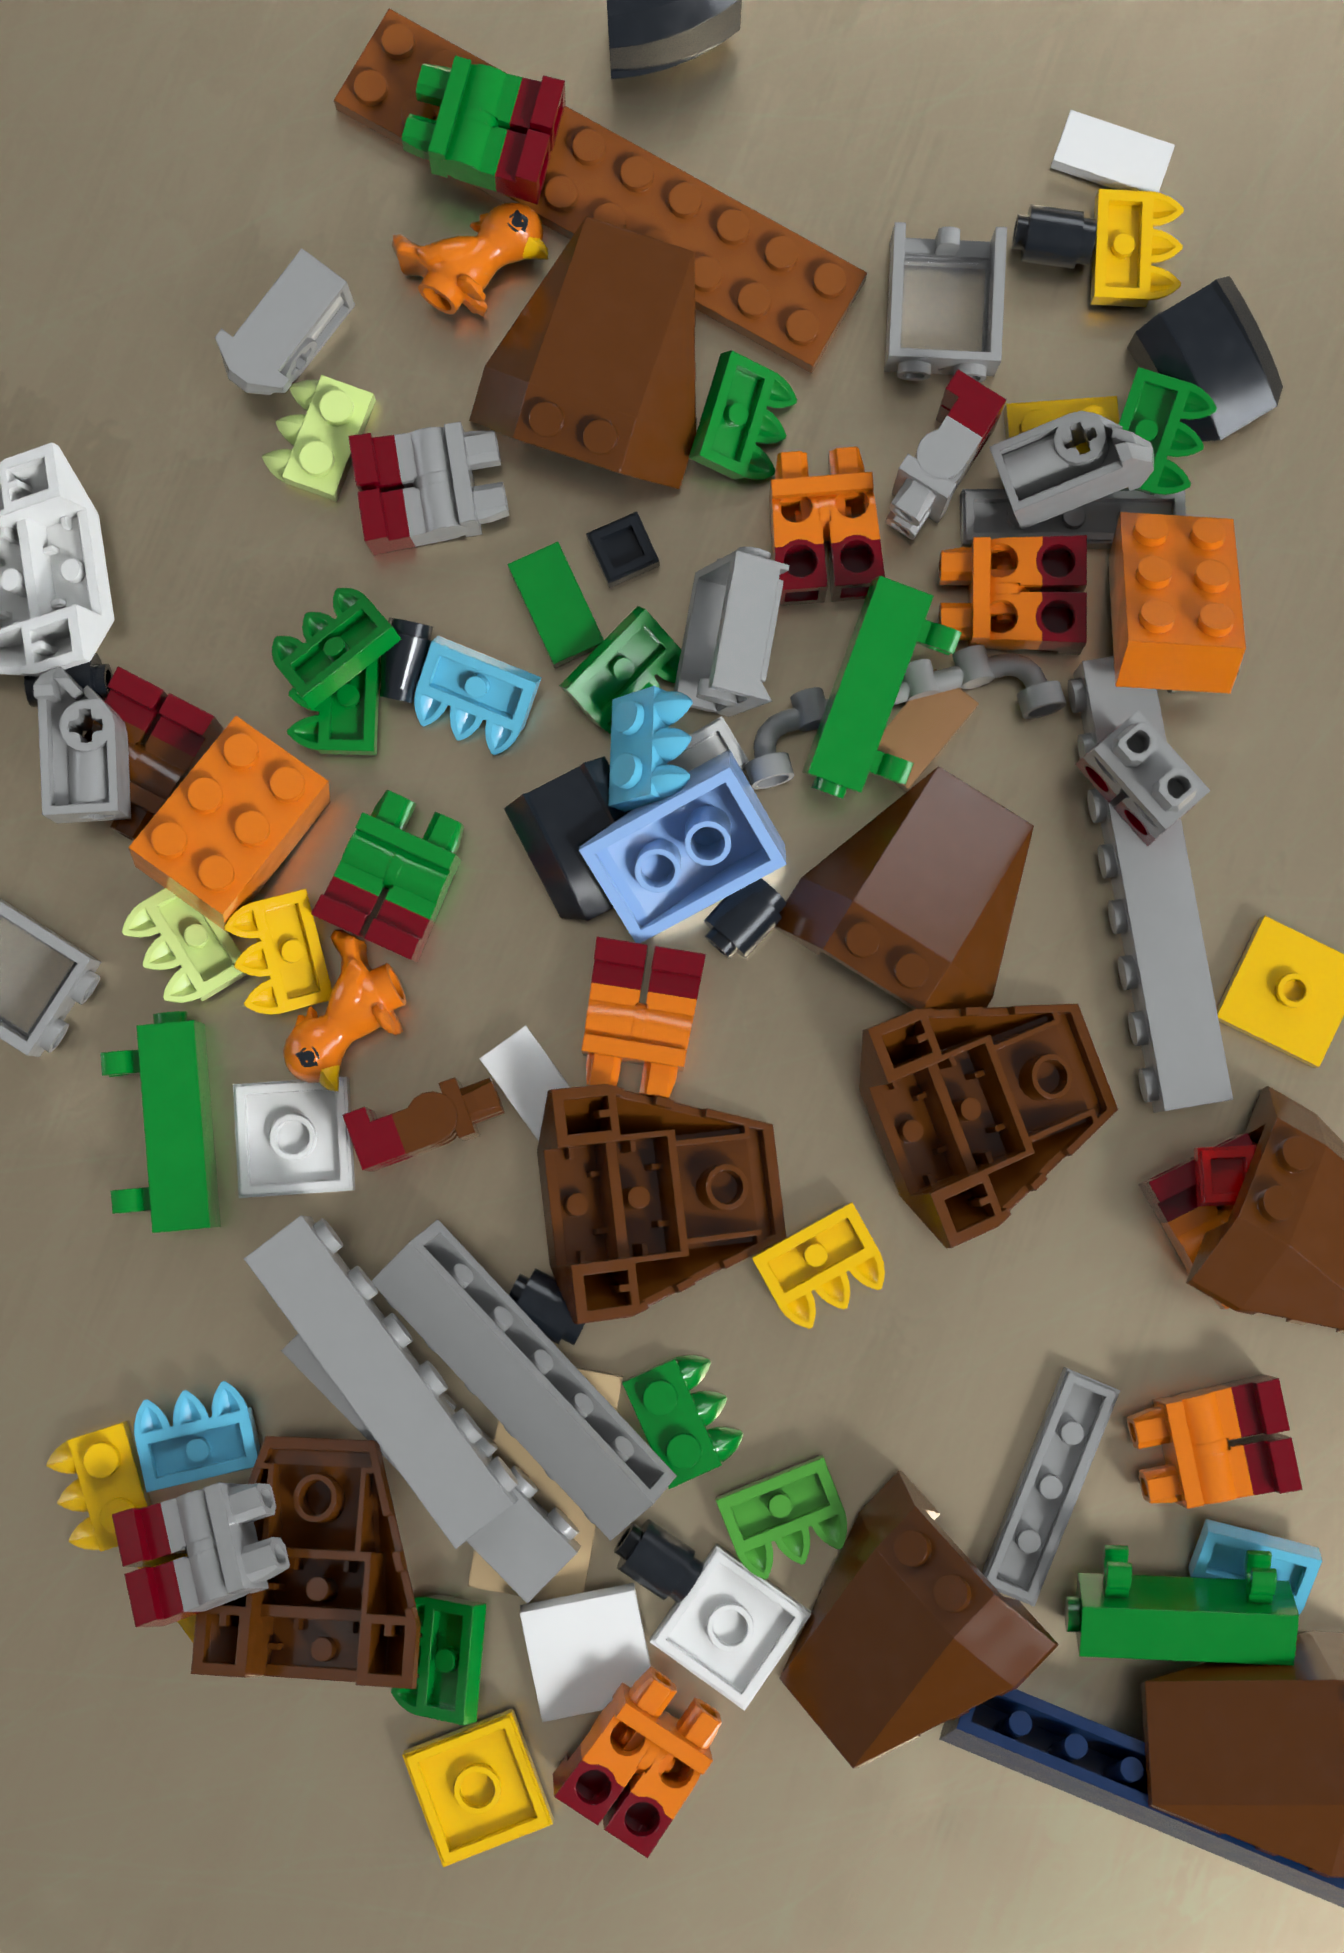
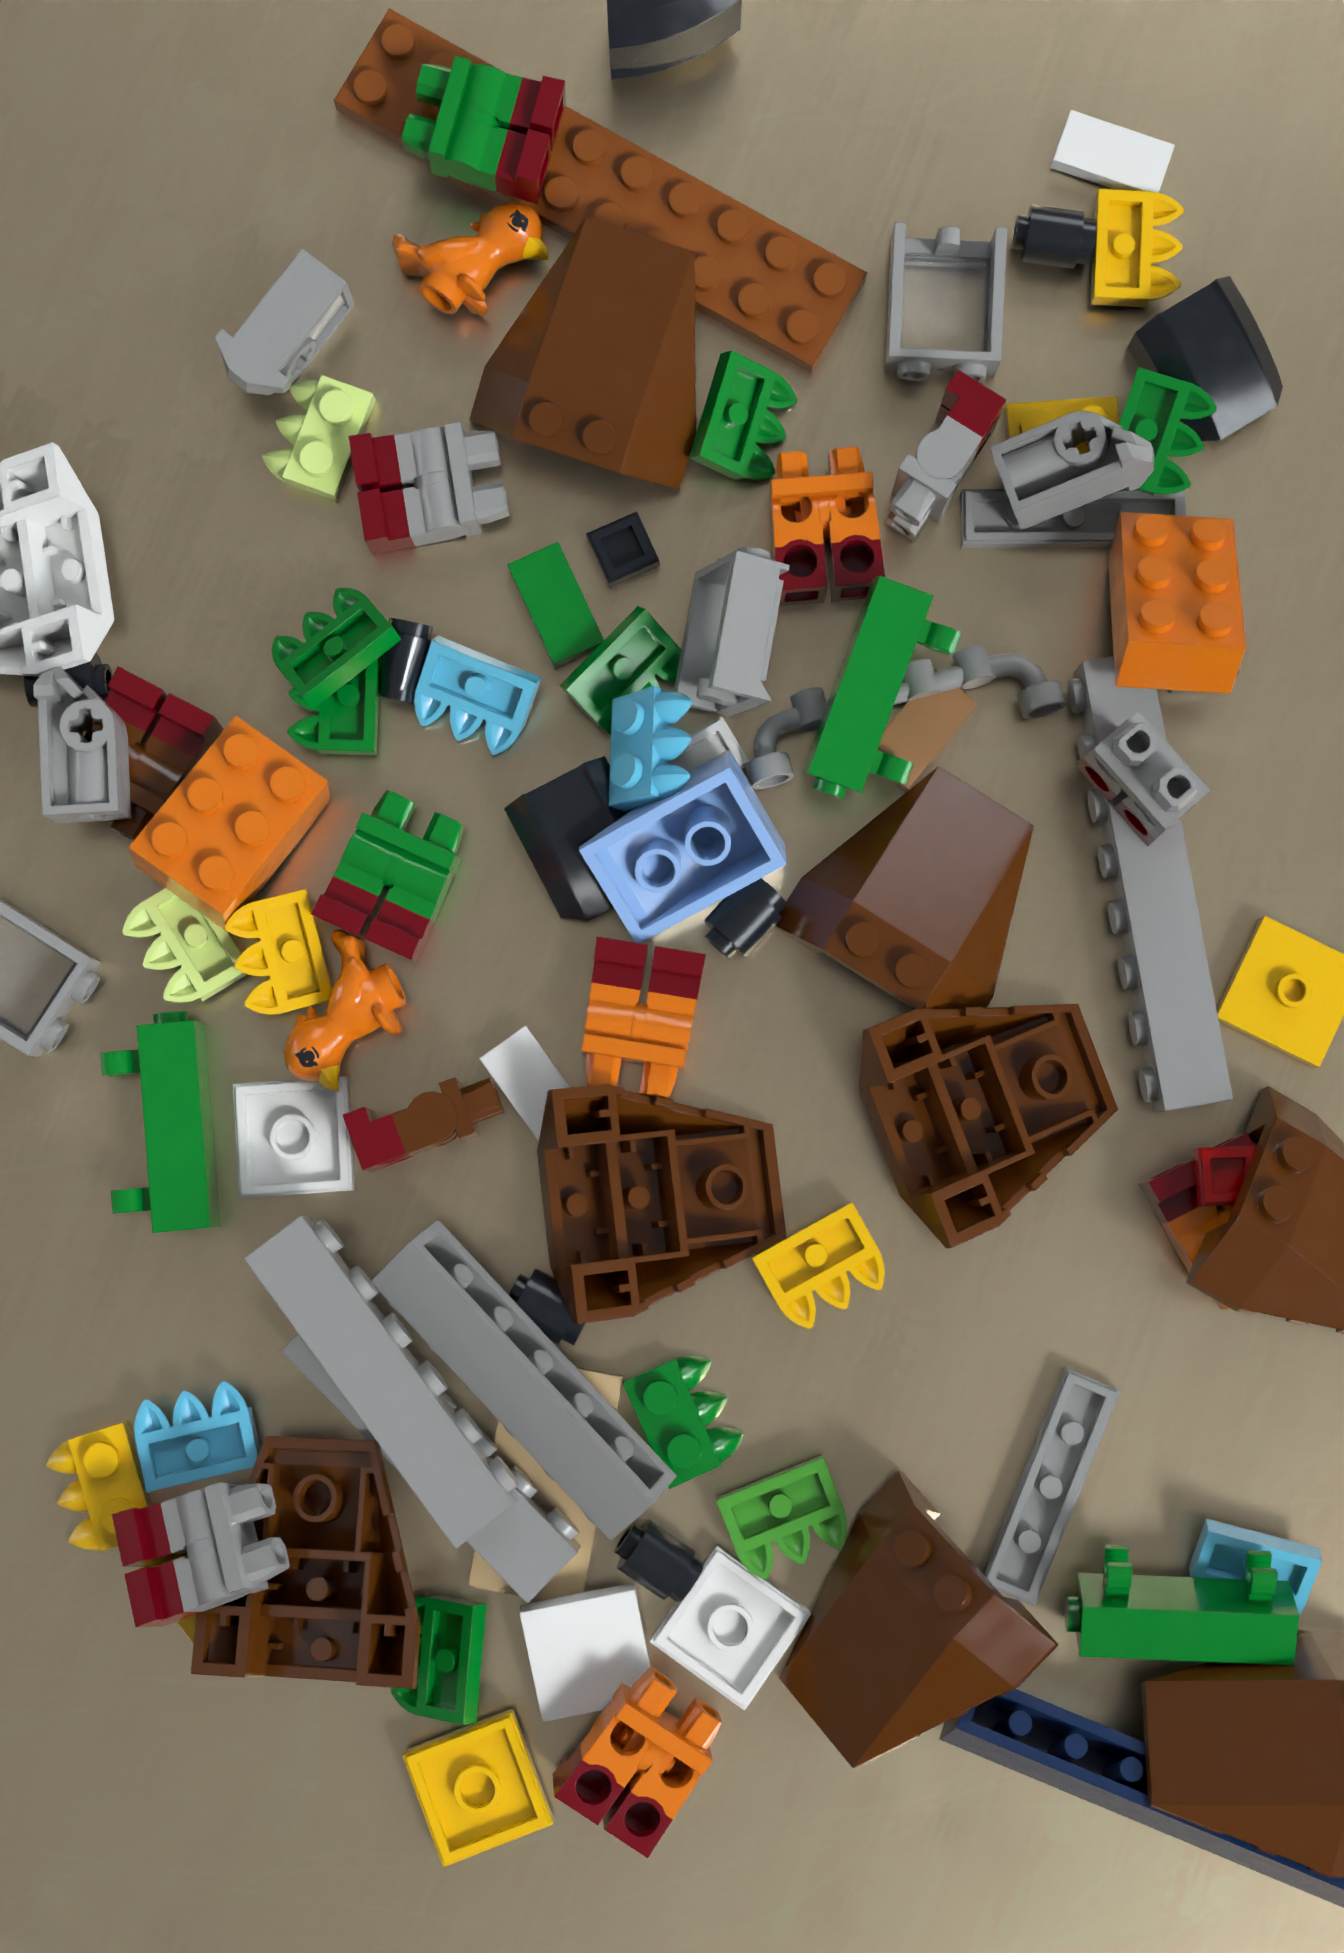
(1019, 592): orange hips -> none
(1196, 1446): orange hips -> none

